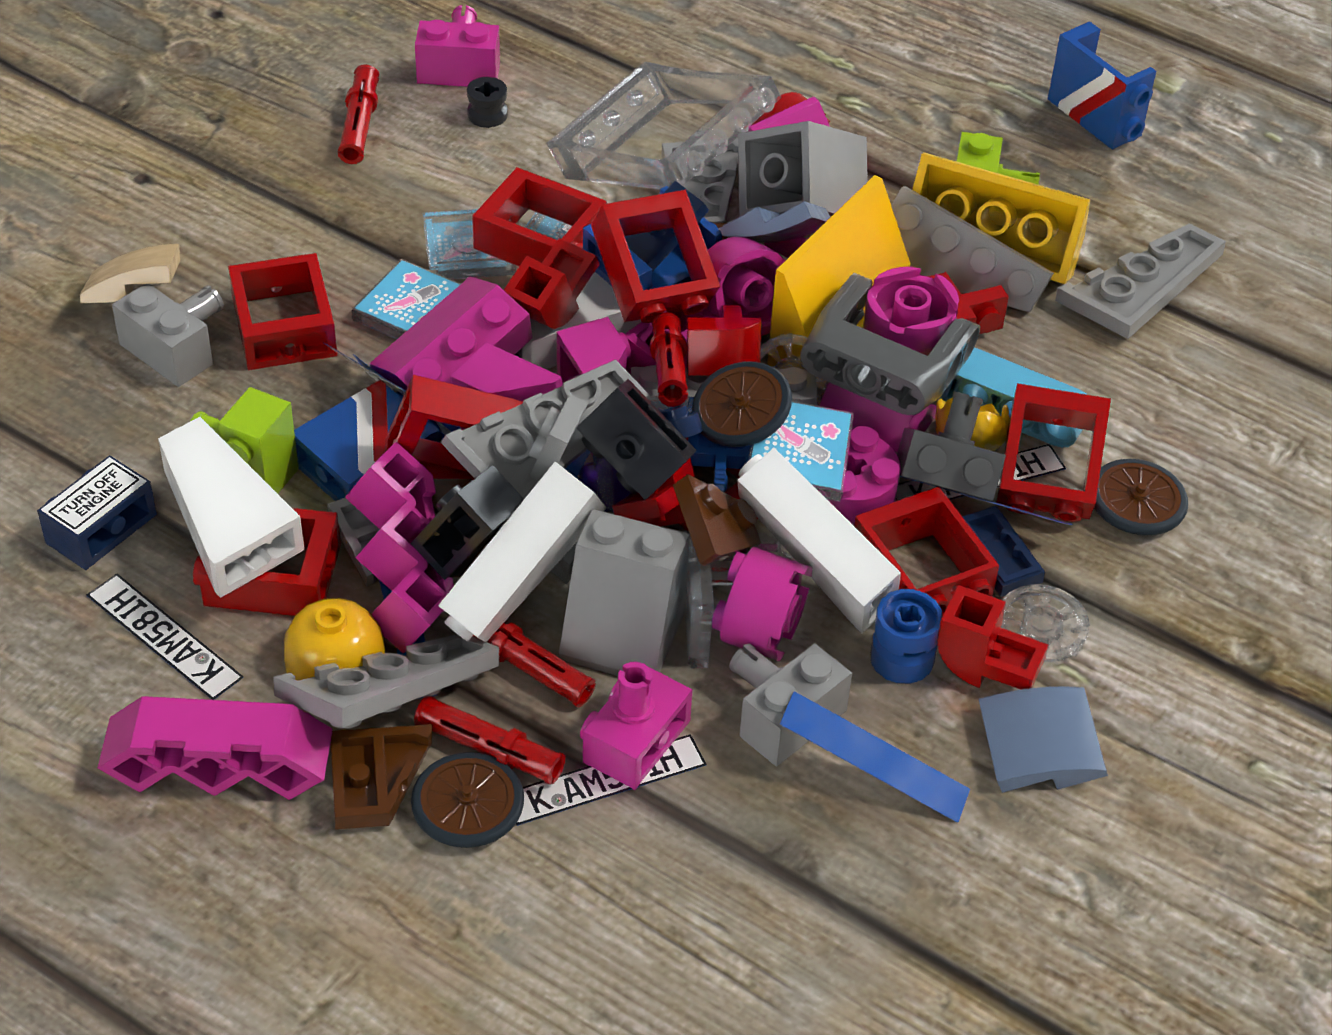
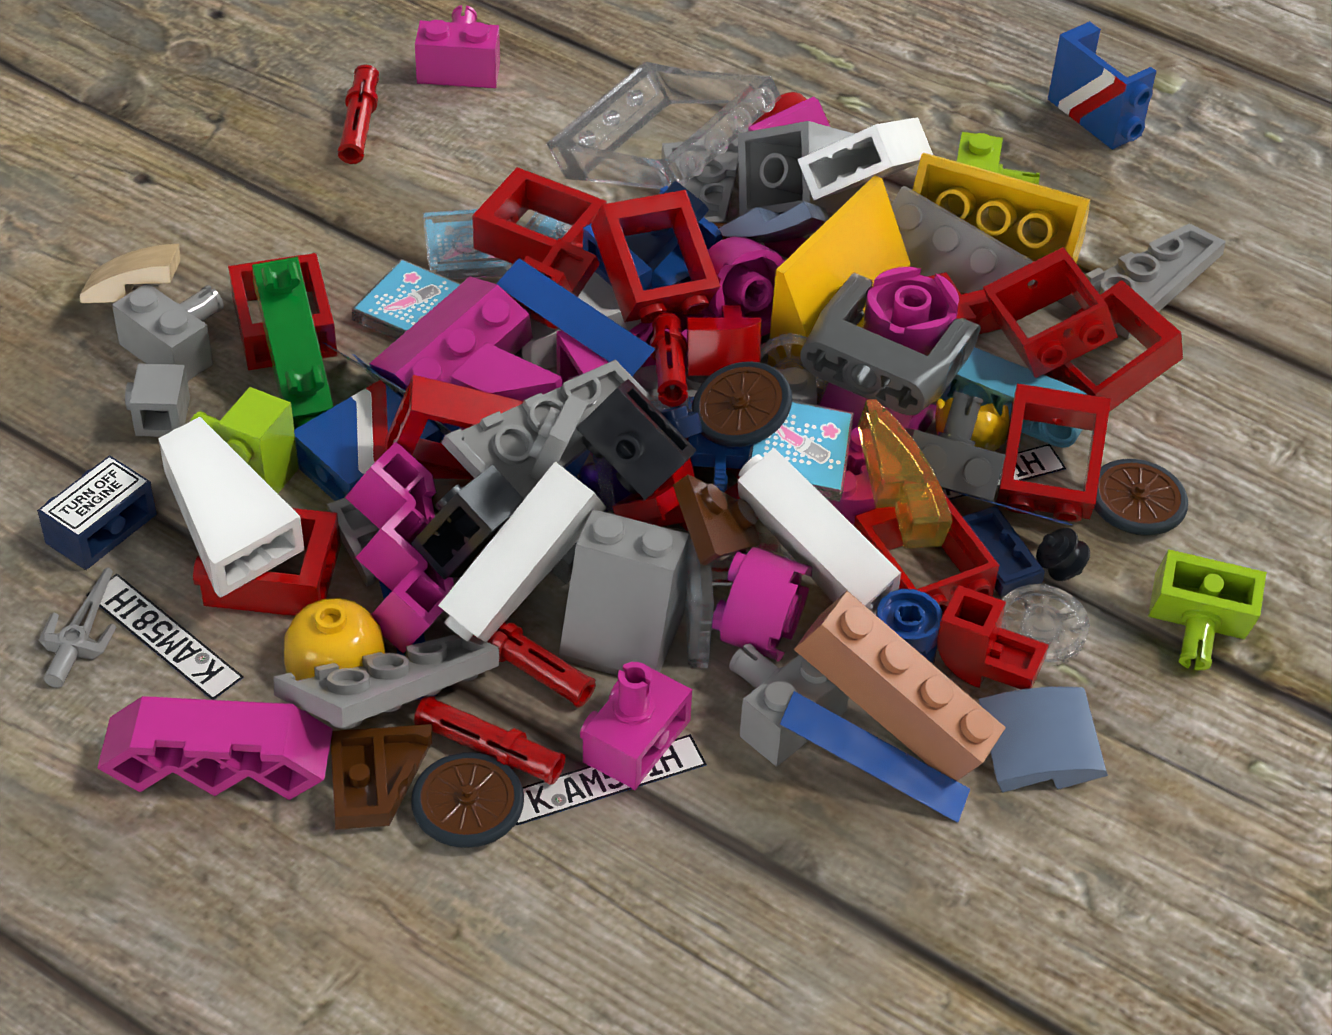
(74, 639): none -> light grey piece
(158, 399): none -> light grey brick
(292, 338): none -> green brick
(487, 102): black wheel -> none
(575, 316): none -> blue sticker
(857, 158): none -> white slope
(900, 688): none -> nougat brick
(903, 478): none -> clear yellow slope
(1054, 278): none -> red window
(1063, 554): none -> black wheel
(1149, 328): none -> red window
(1206, 599): none -> lime brick

